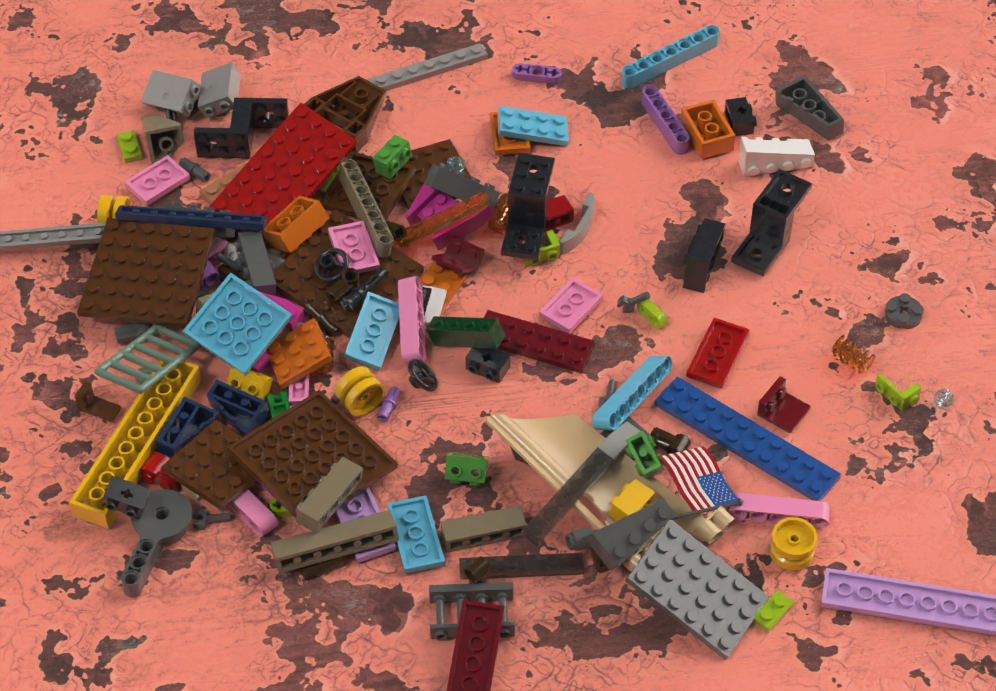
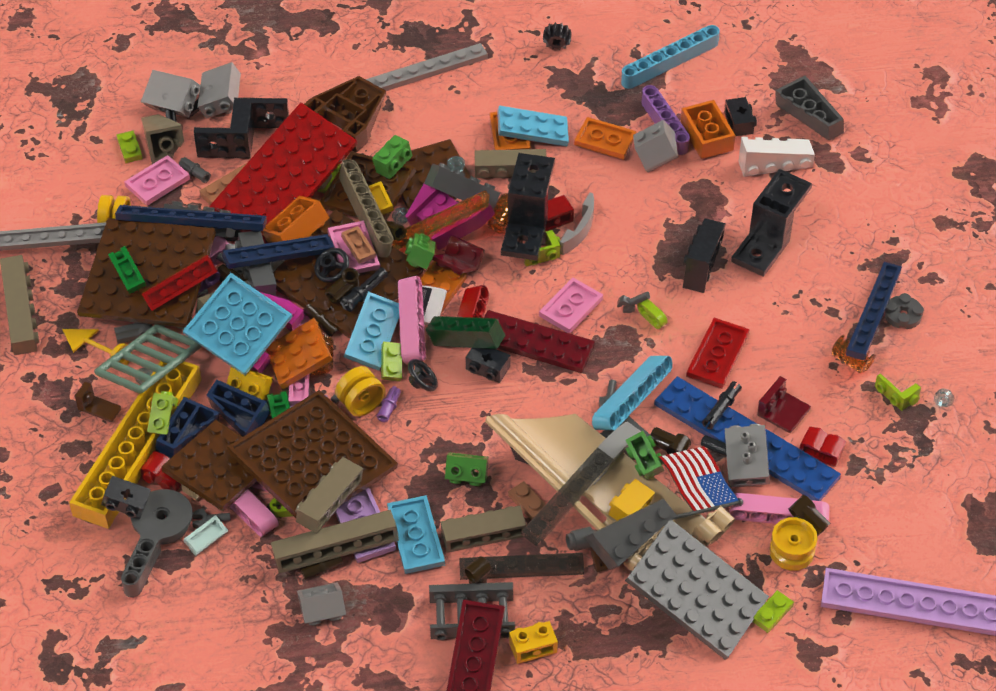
(18, 305): none -> dark tan brick
(78, 337): none -> yellow piece
(127, 270): none -> green plate
(161, 412): none -> lime bracket
(179, 282): none -> red plate
(205, 535): none -> light aqua tile
(276, 251): none -> dark blue plate
(321, 603): none -> light grey slope
(358, 245): none -> nougat plate
(381, 197): none -> yellow tile
(391, 361): none -> lime plate
(399, 215): none -> clear light blue plate
(420, 250): none -> bright green brick
(474, 302): none -> red beam
(500, 162): none -> dark tan brick
(525, 497): none -> nougat plate
(533, 642): none -> yellow brick
(548, 78): medium lavender beam -> none
(557, 35): none -> black gear
(605, 138): none -> orange plate
(656, 145): none -> light grey slope
(725, 399): none -> black pin
(745, 454): none -> light grey piece
(806, 509): none -> dark brown piece
(823, 446): none -> red brick
(873, 311): none -> dark blue plate

